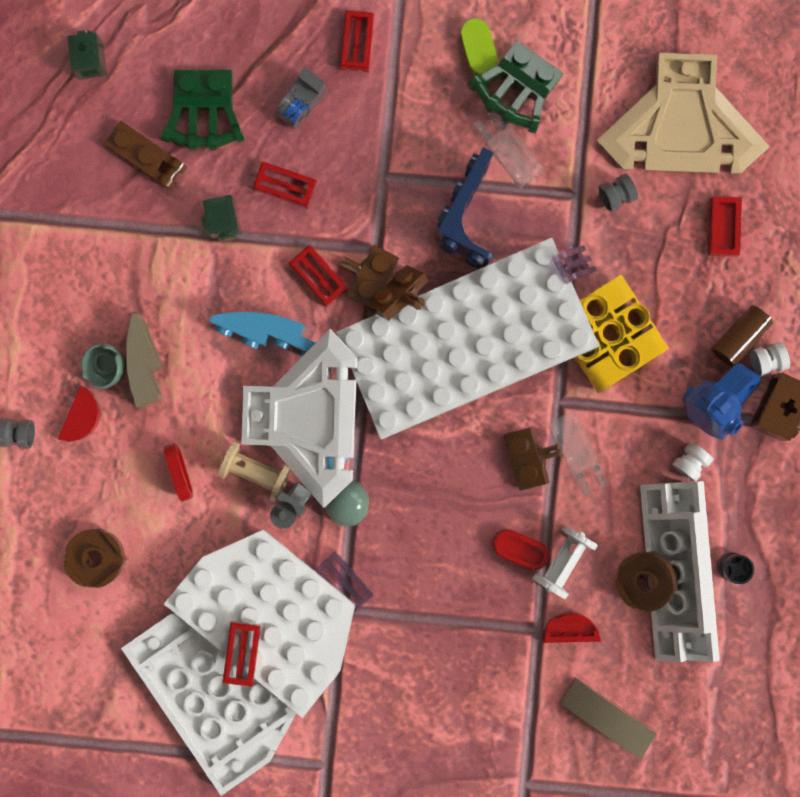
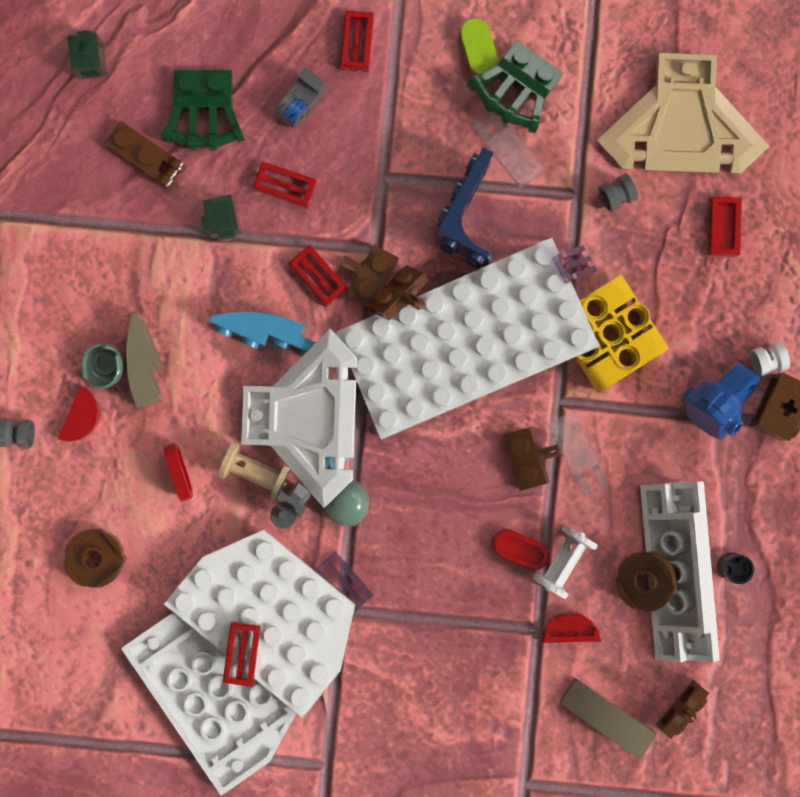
(683, 709): none -> reddish brown plate
(691, 464): white wheel -> none
(742, 336): reddish brown pin -> none

